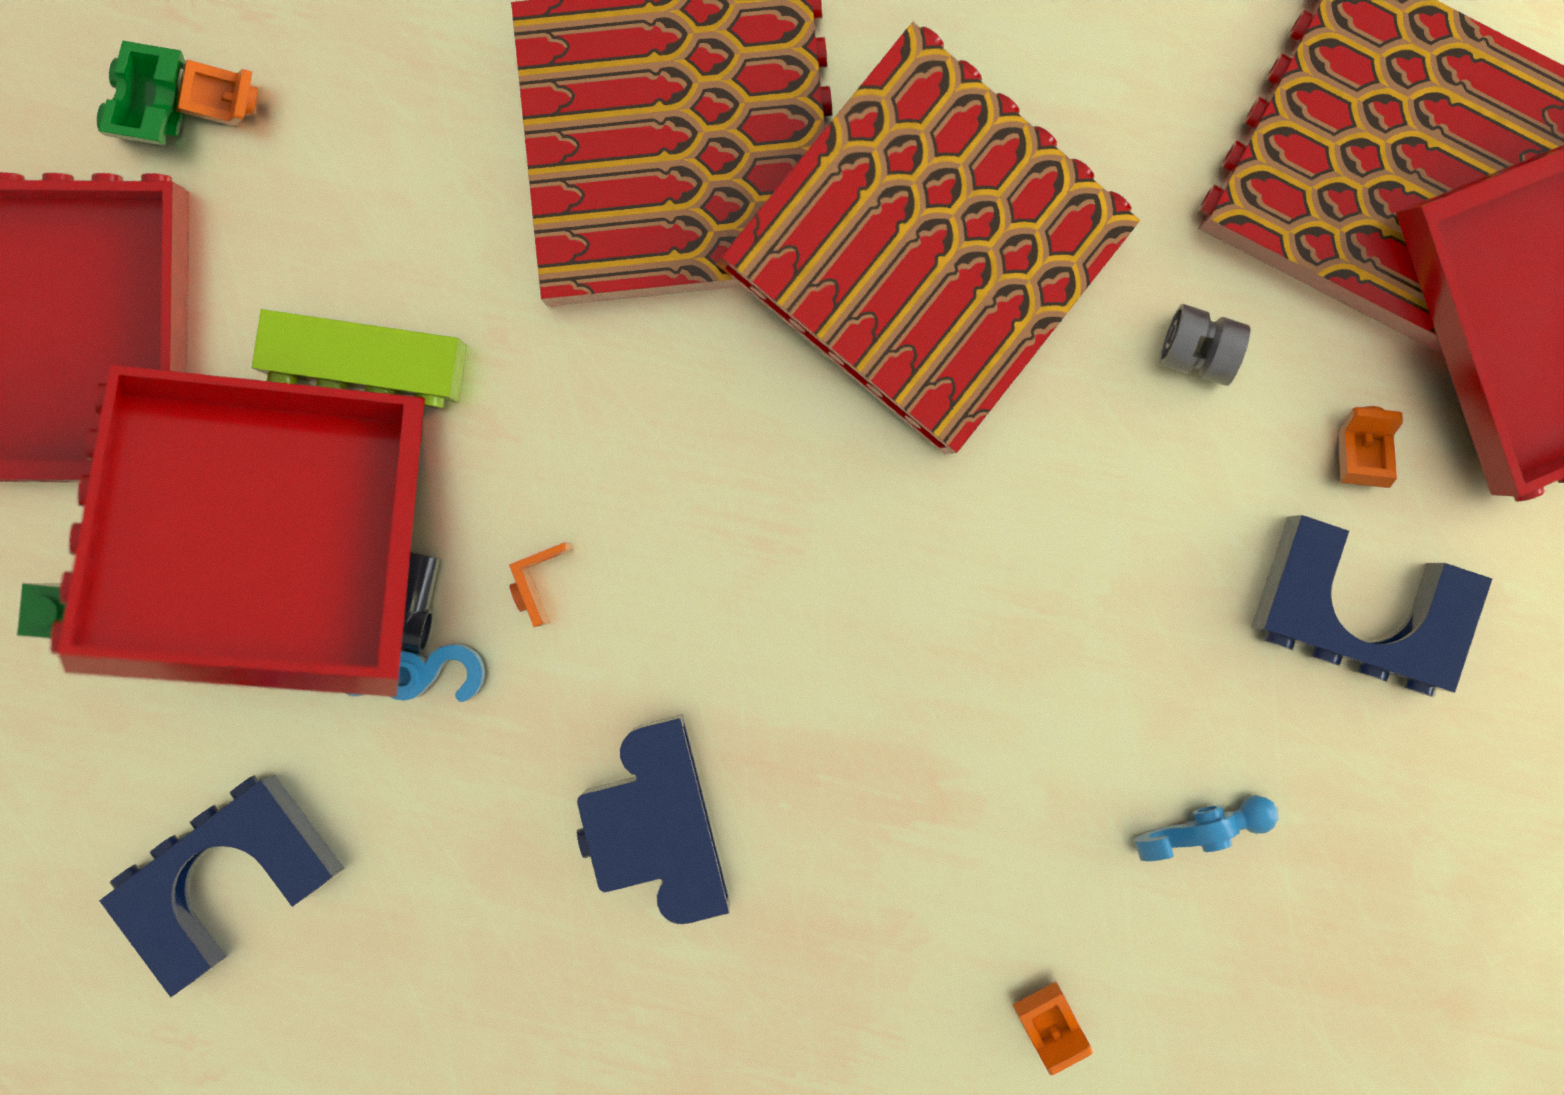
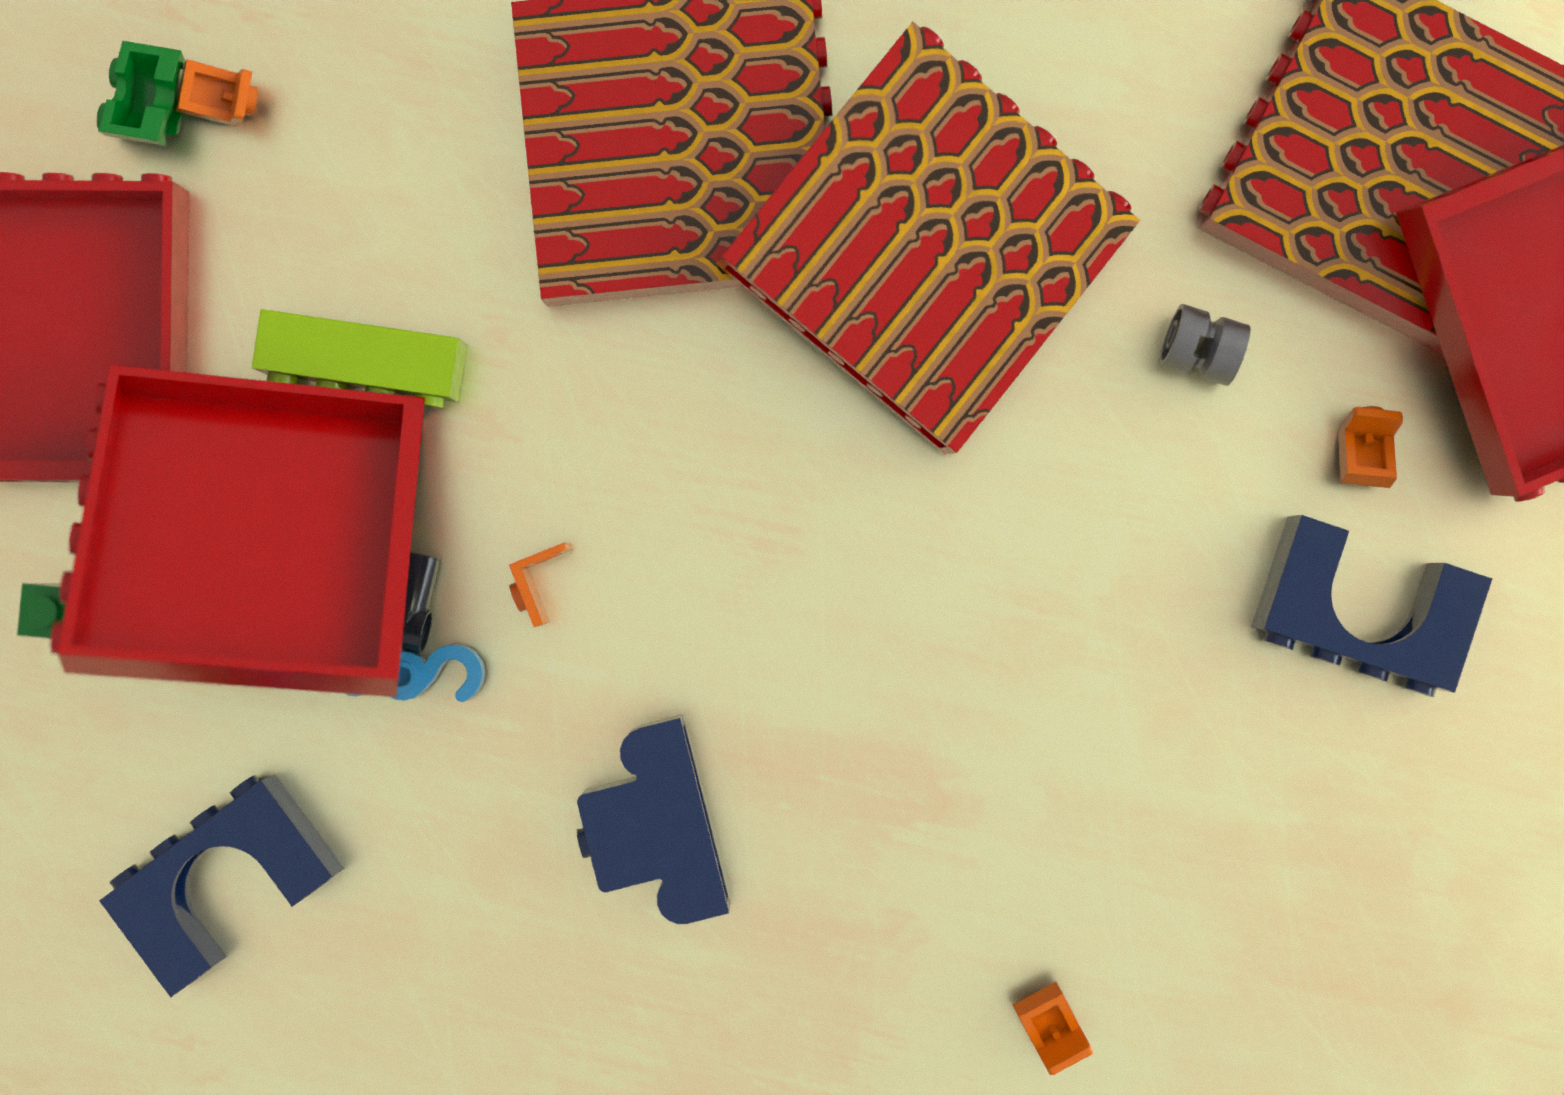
(1209, 829): dark azure piece -> none

